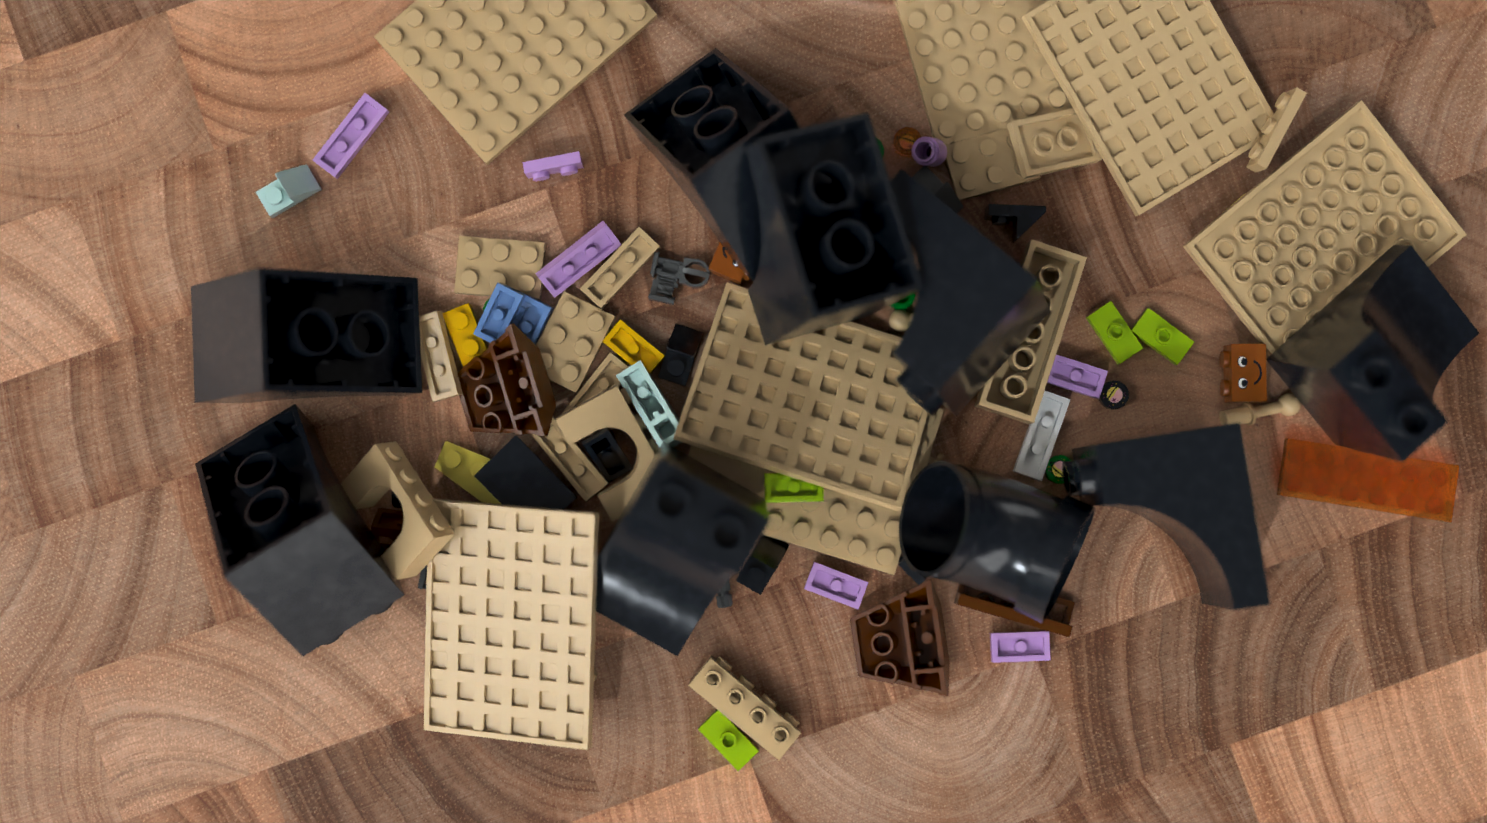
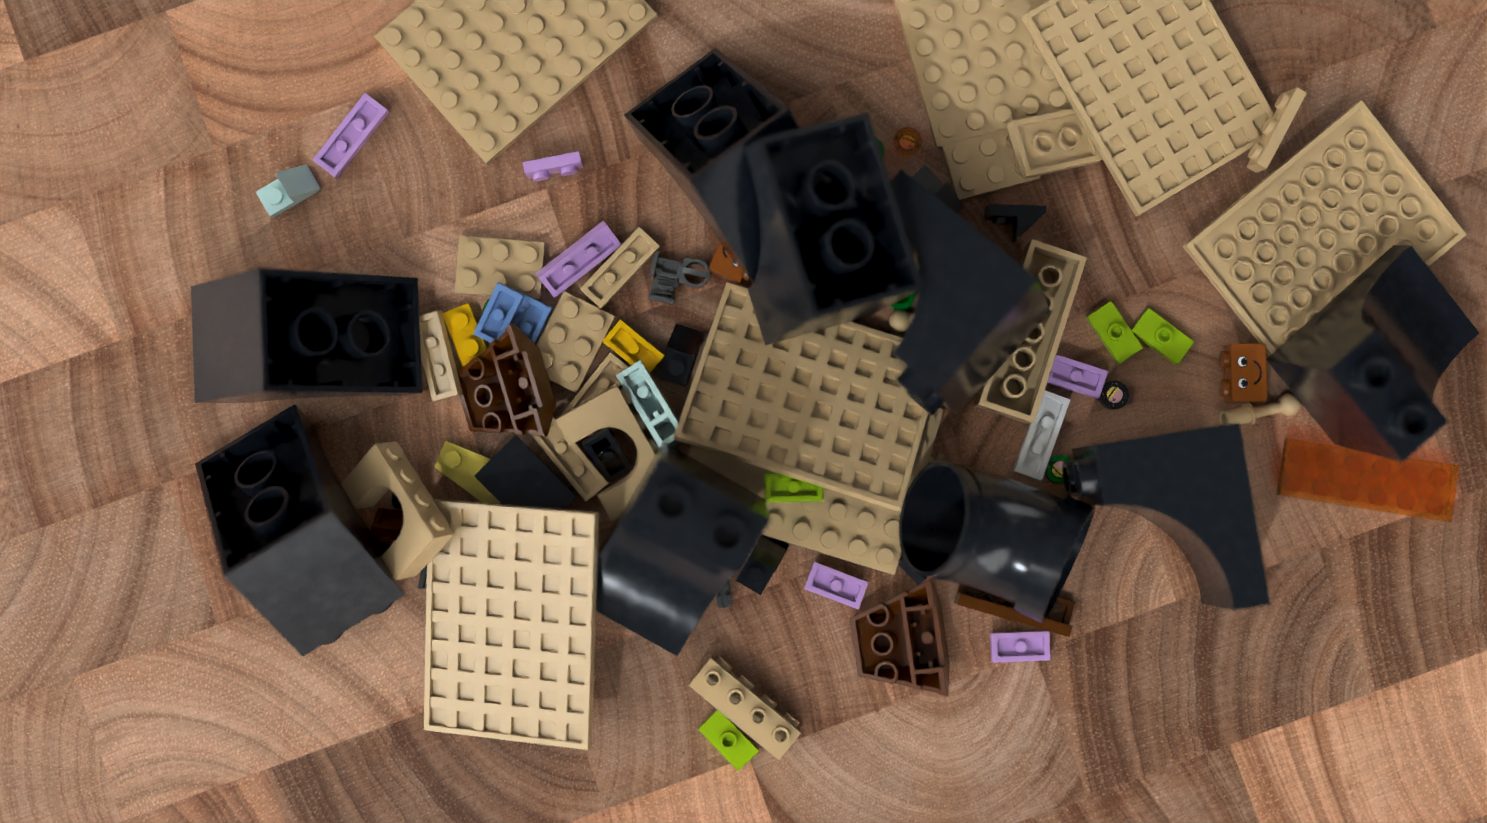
(922, 148): lavender brick -> none

